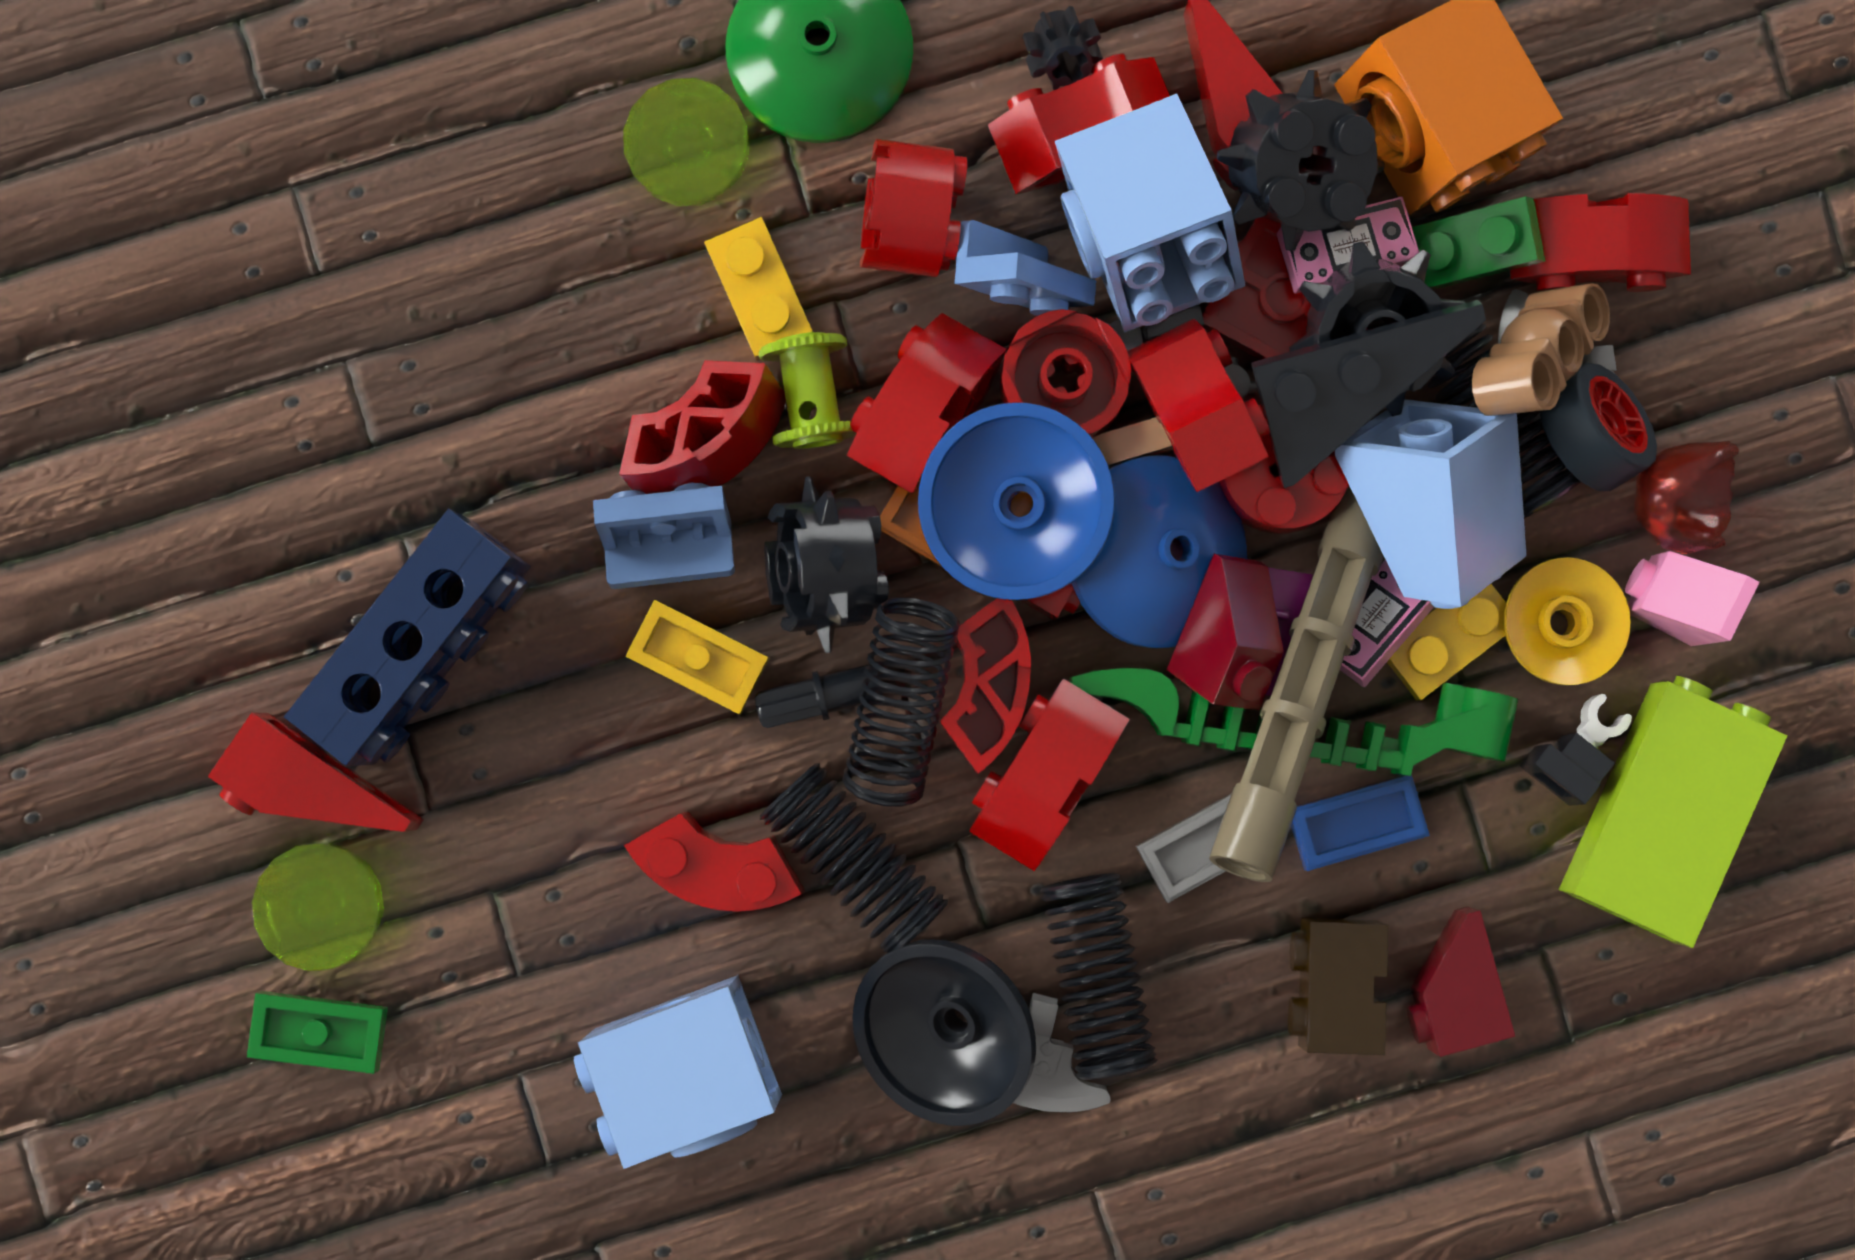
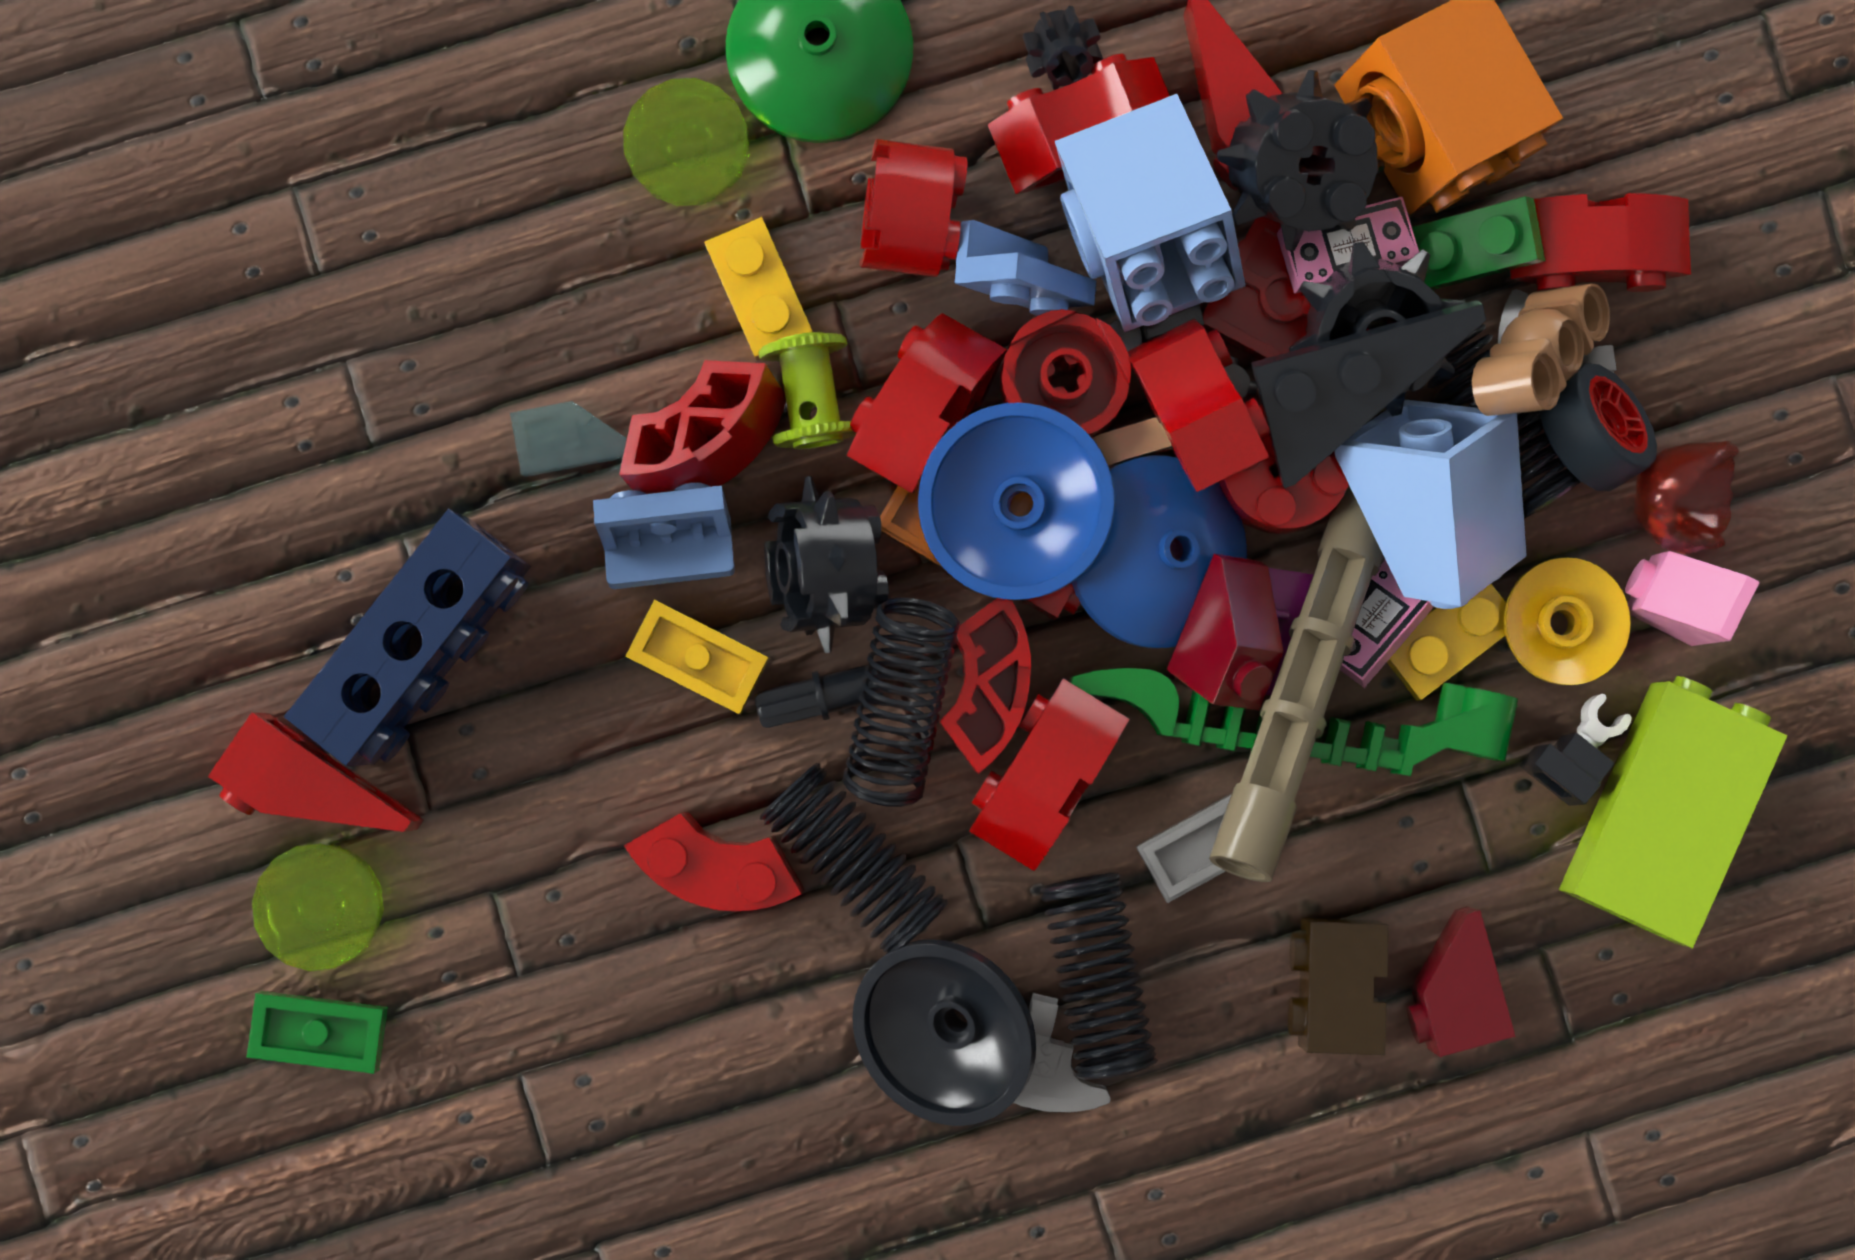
(562, 439): none -> clear light blue tile
(679, 1075): light blue brick -> none
(1358, 822): blue tile -> none

